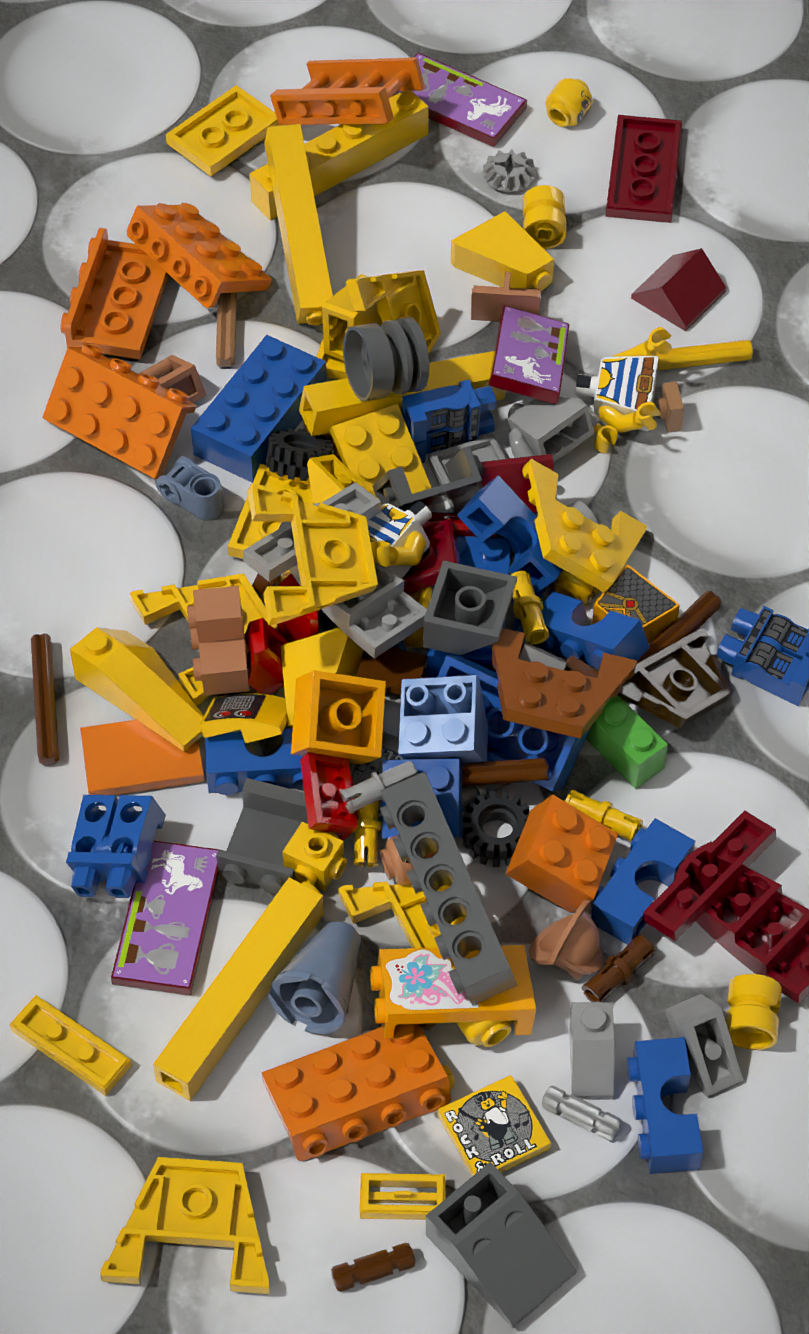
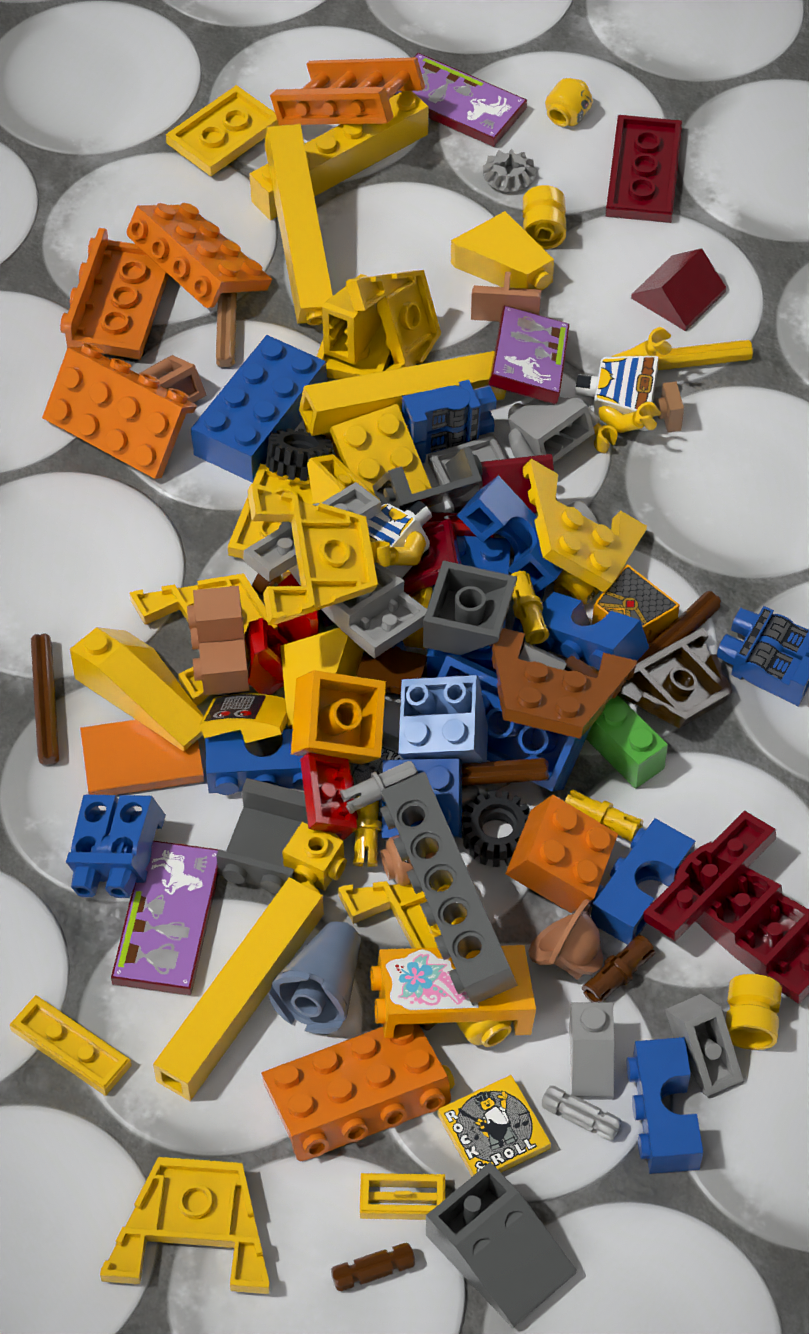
(192, 489): sand blue piece -> none
(386, 358): dark grey wheel -> none

